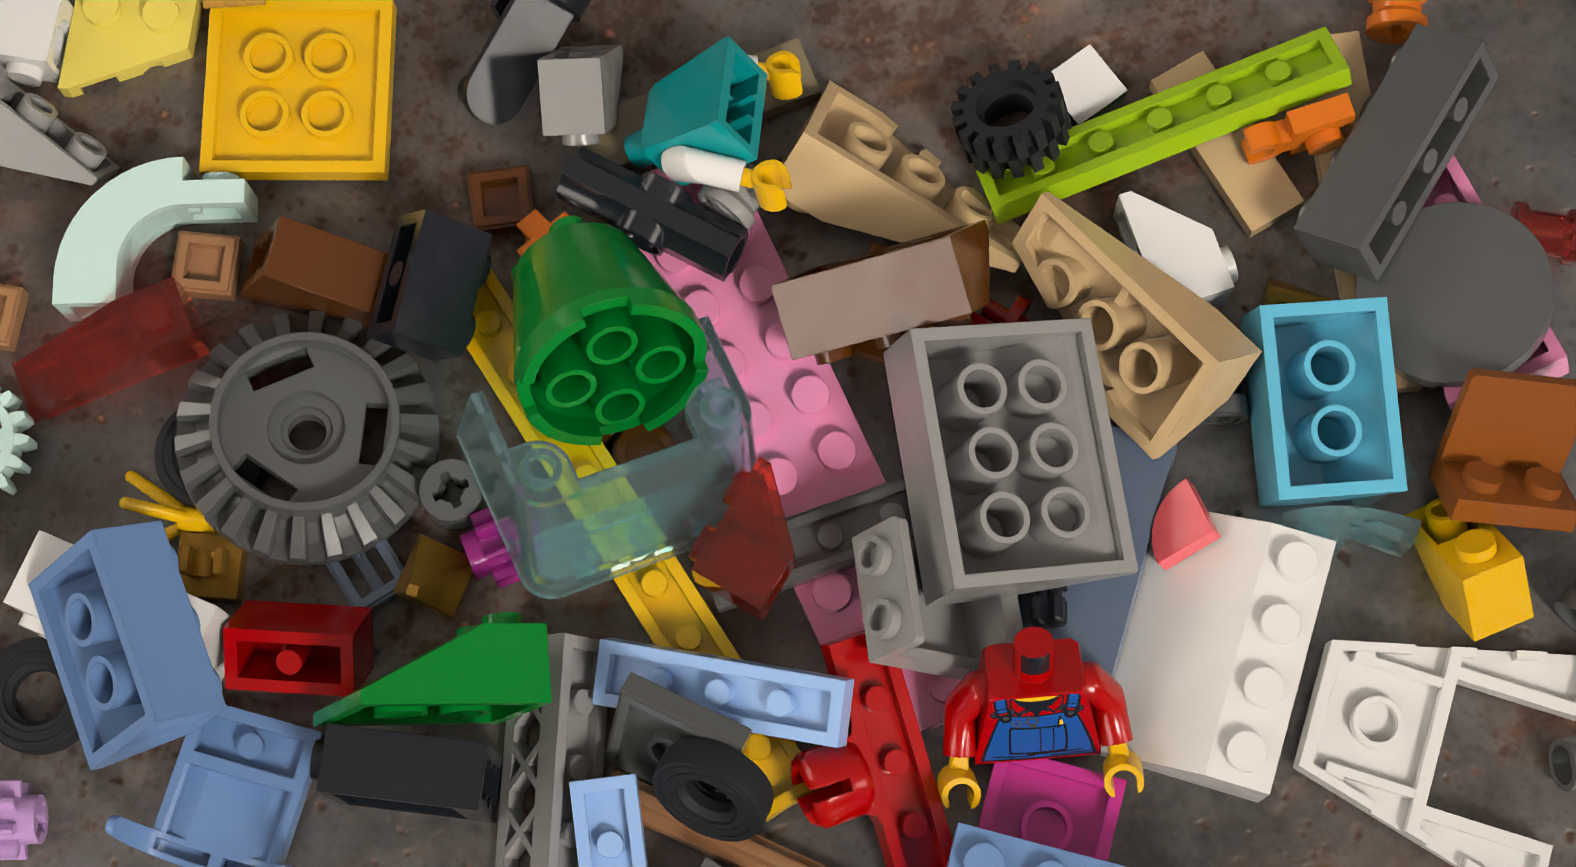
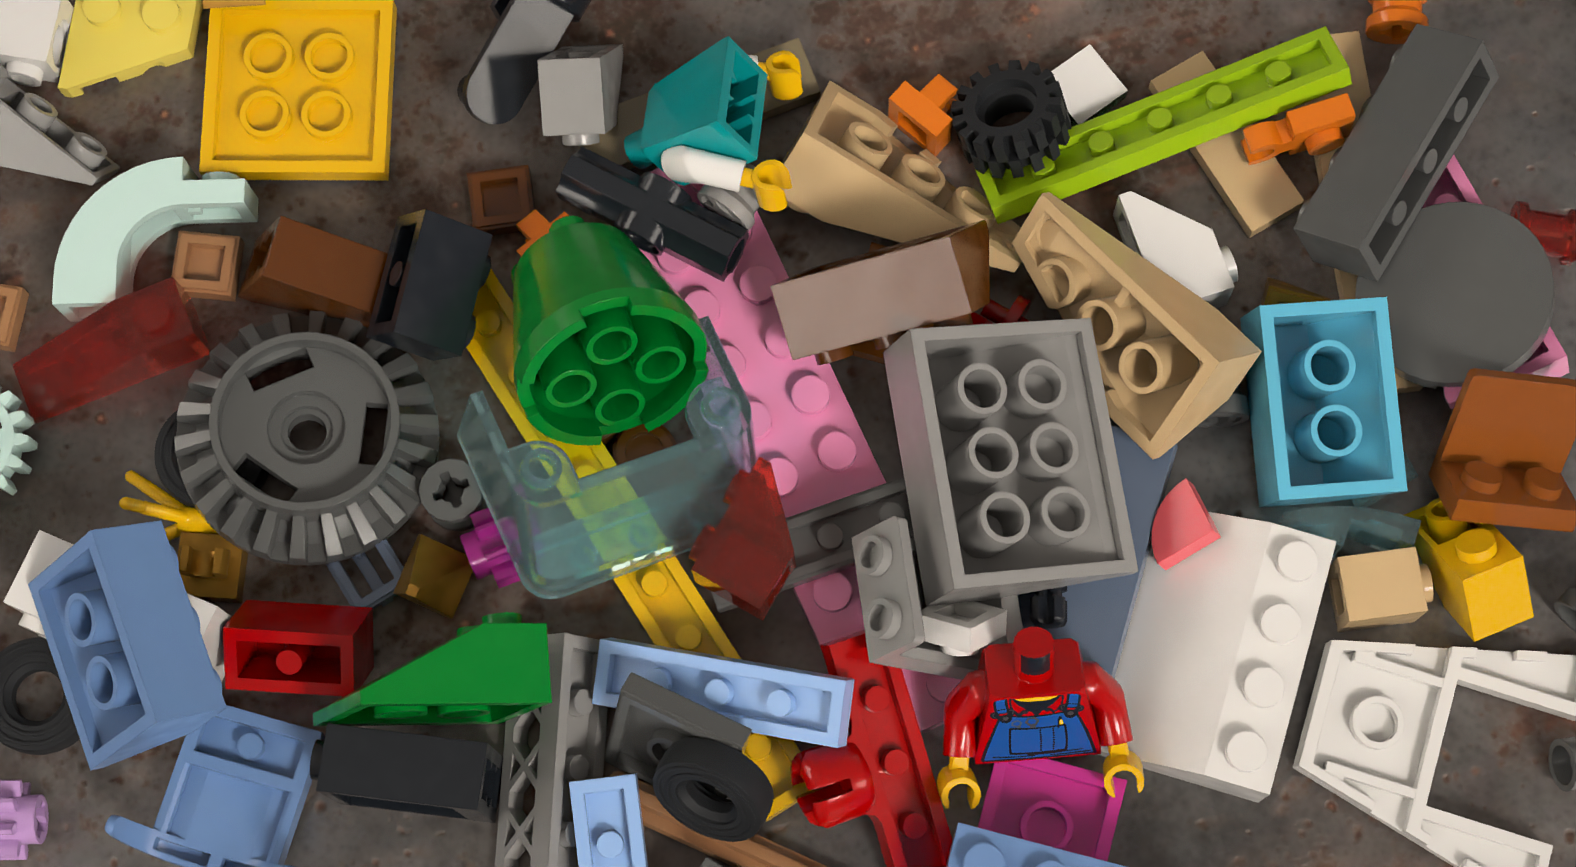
(924, 113): none -> orange tile
(963, 626): none -> white plate
(1379, 589): none -> tan brick

